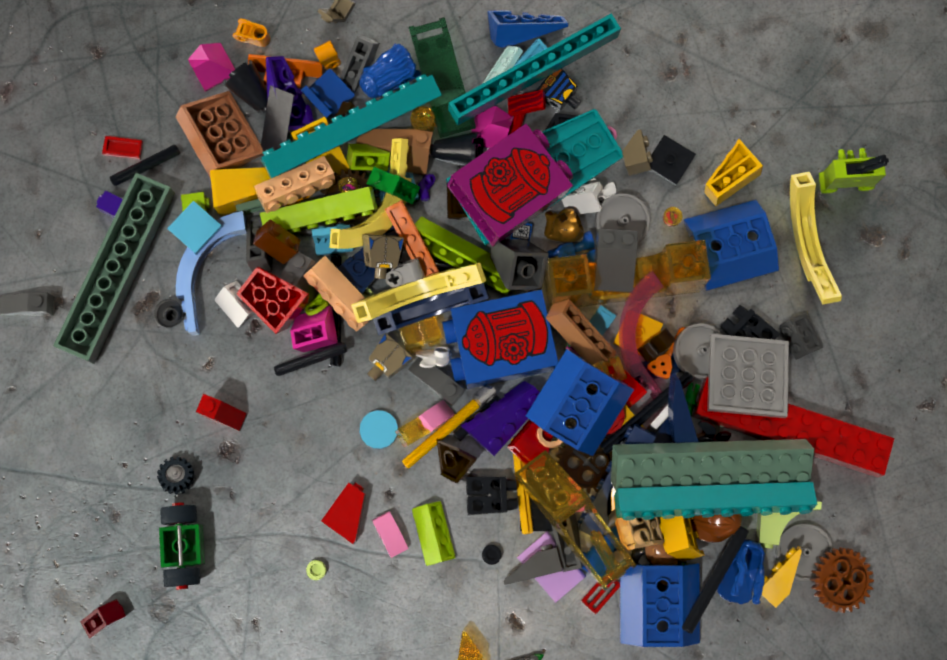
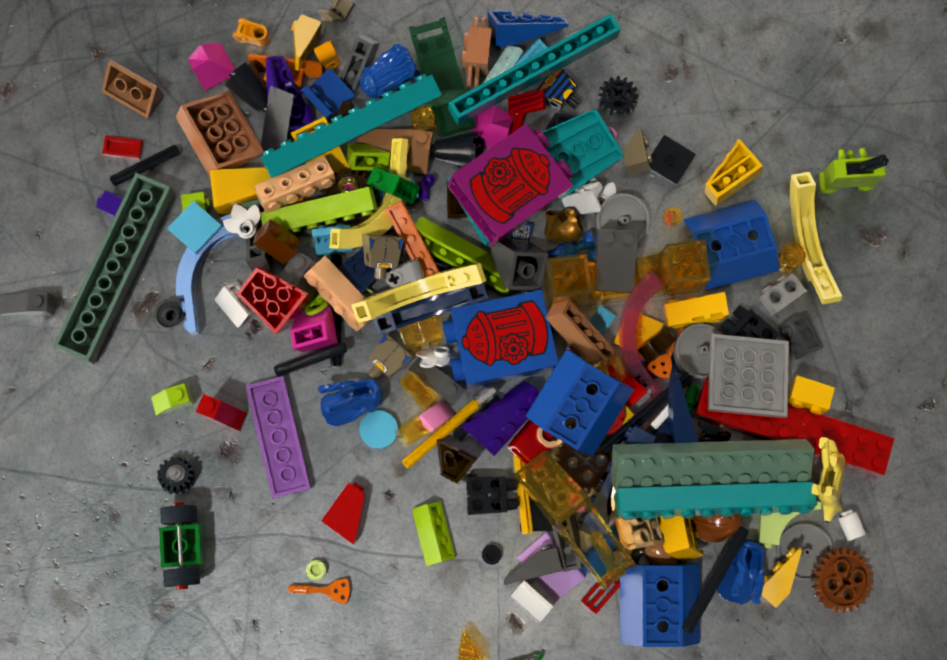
(103, 618): dark red slope -> none
(131, 89): none -> medium nougat slope
(172, 399): none -> lime slope
(242, 218): none -> white plate
(278, 437): none -> medium lavender plate
(305, 35): none -> yellow slope
(328, 590): none -> orange piece
(350, 403): none -> blue hair
(390, 534): bright pink slope -> none
(413, 387): none -> clear yellow brick
(476, 51): none -> nougat brick
(532, 601): none -> white panel
(619, 104): none -> black gear
(695, 310): none -> yellow wedge
(784, 296): none -> light grey brick
(791, 257): none -> clear yellow wheel
(810, 394): none -> yellow slope
(830, 479): none -> light yellow animal
(851, 525): none -> white brick

